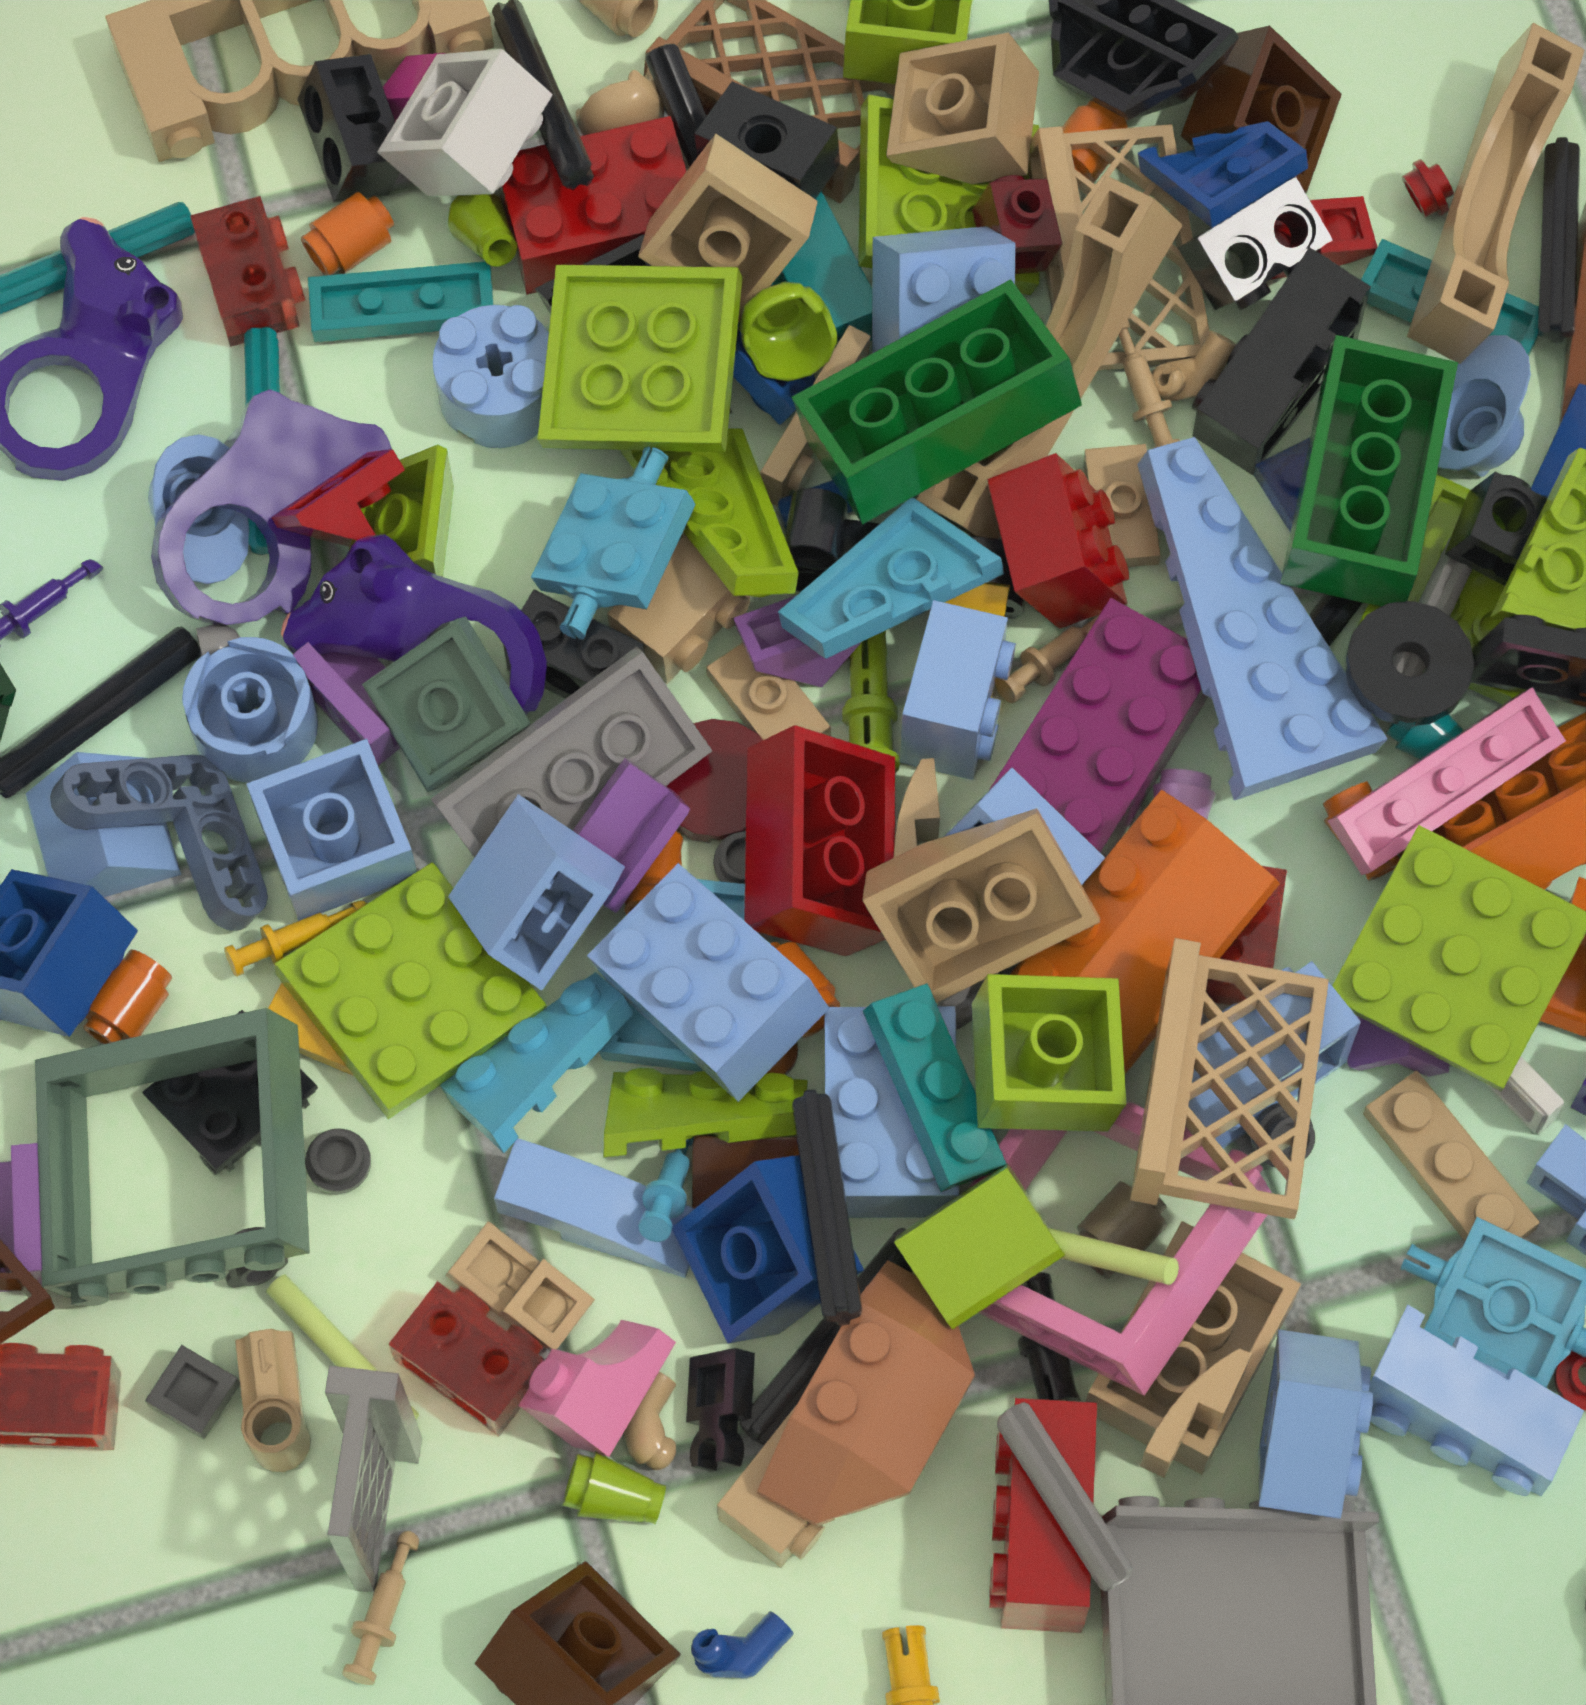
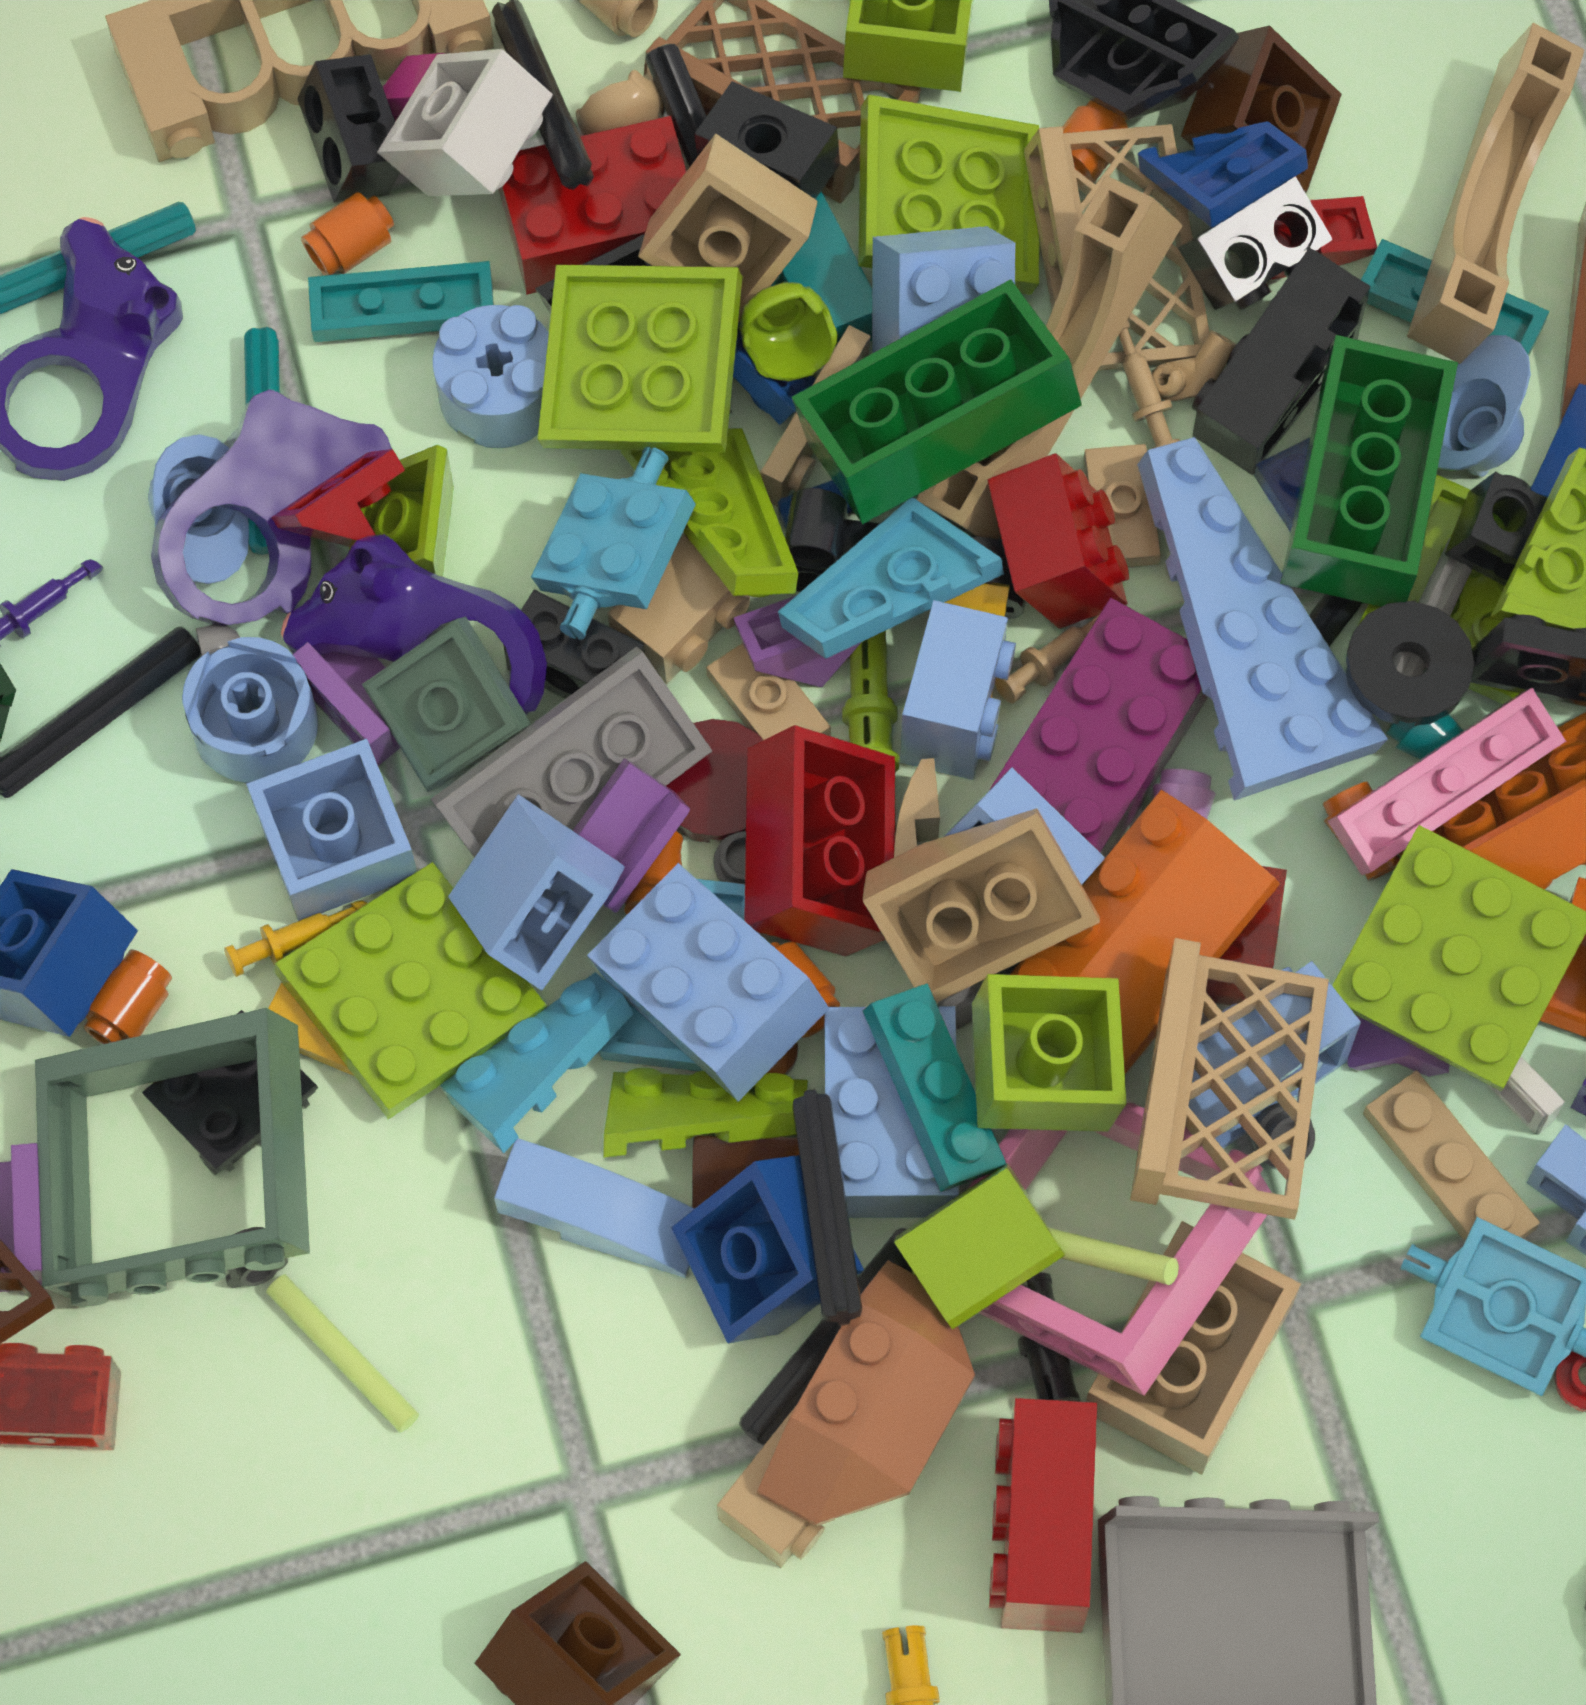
(102, 857): light blue slope -> none
(190, 815): sand blue beam -> none
(192, 1392): dark grey plate -> none
(246, 270): clear red brick -> none
(272, 1396): tan piece -> none
(338, 1161): dark grey plate -> none
(376, 1434): light grey fence -> none
(376, 1626): tan piece -> none
(468, 1355): clear red brick -> none
(483, 227): lime cone -> none
(520, 1287): tan slope -> none
(597, 1392): bright pink arch -> none
(612, 1491): lime cone -> none
(645, 1432): tan arm -> none
(665, 1196): medium azure piece -> none
(716, 1400): black plate -> none
(738, 1655): blue arm -> none
(965, 109): tan slope -> none
(1023, 214): dark red brick -> none
(1064, 1496): light grey axle -> none
(1123, 1222): dark tan brick -> none
(1204, 1401): tan slope -> none
(1313, 1424): light blue brick -> none
(1428, 188): red plate -> none
(1471, 1408): light blue wedge -> none
(1559, 240): black axle -> none

